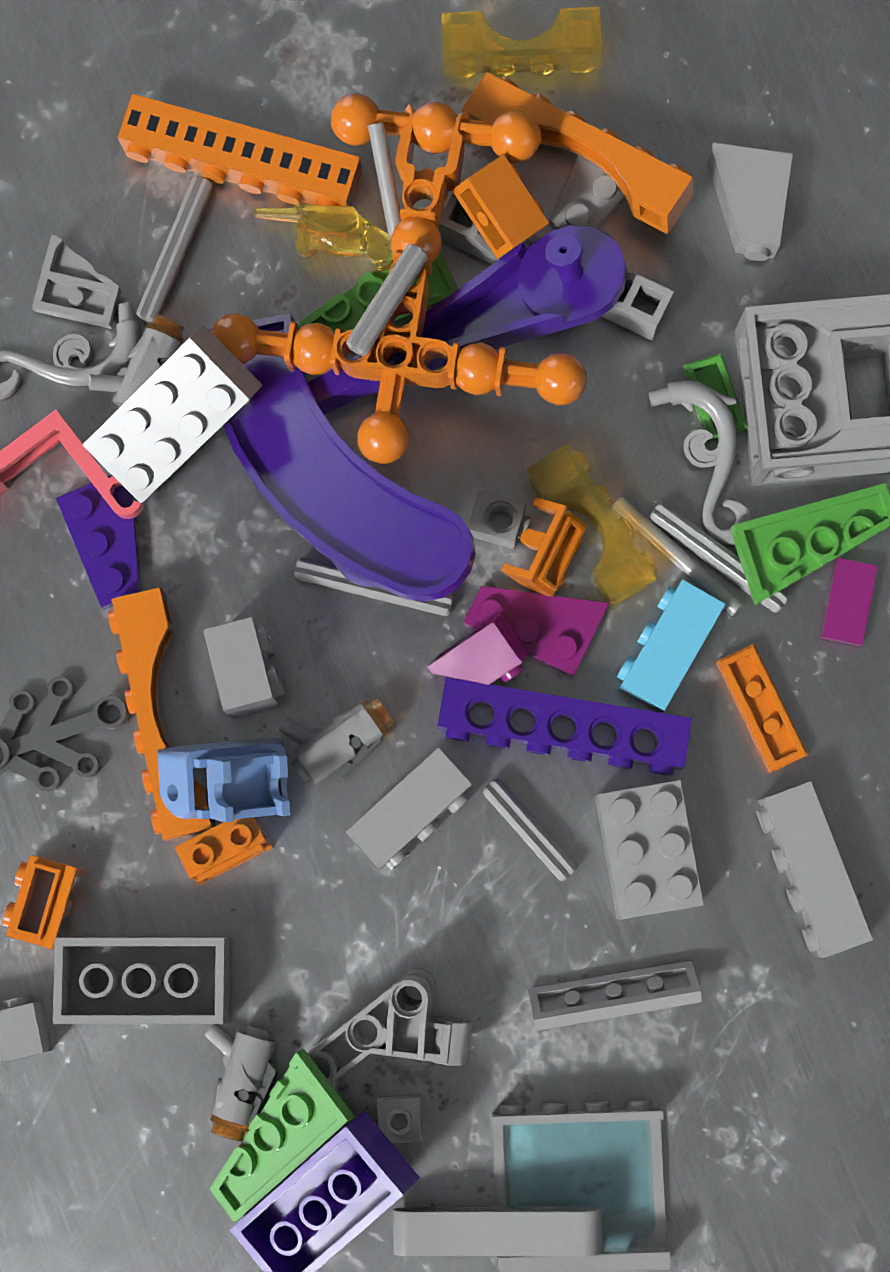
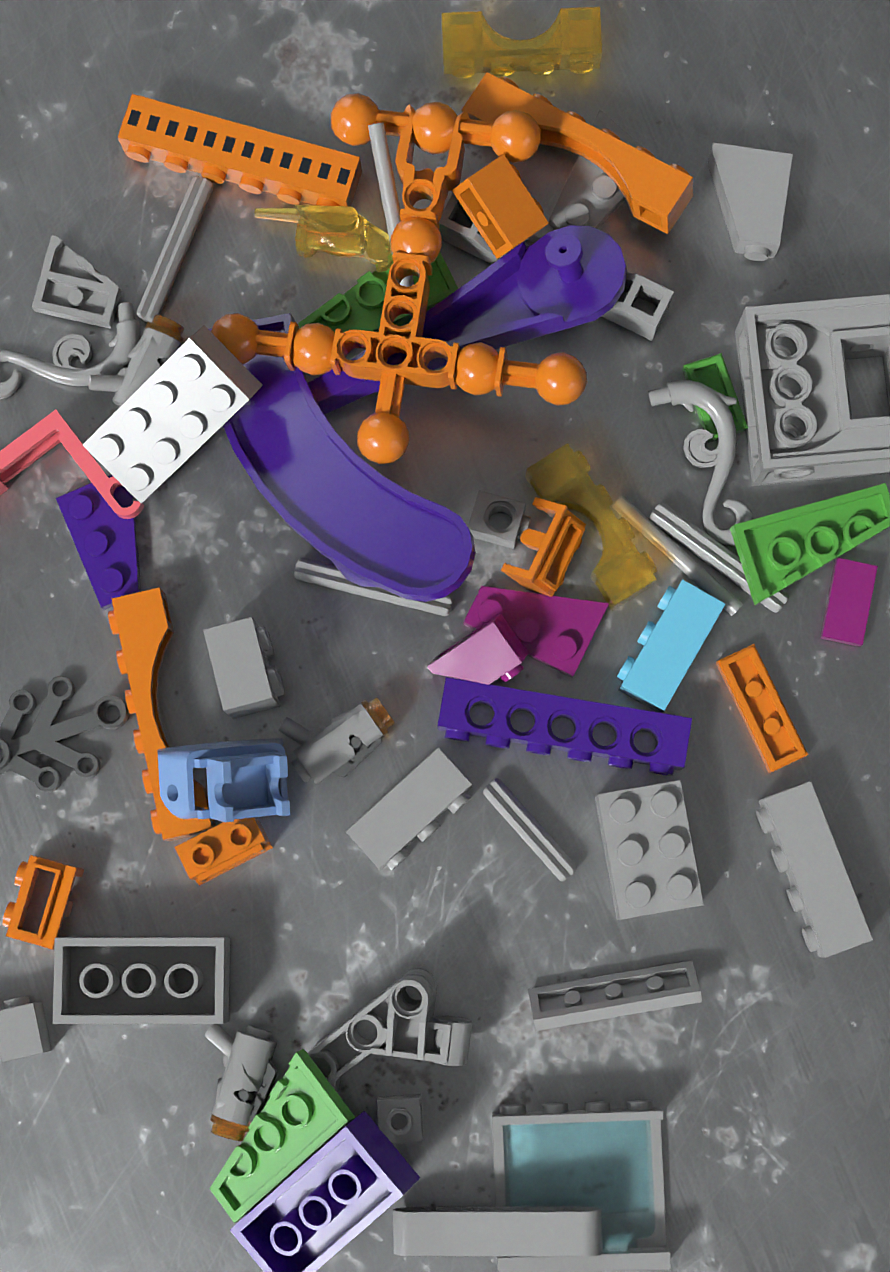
(386, 299): light grey axle -> none

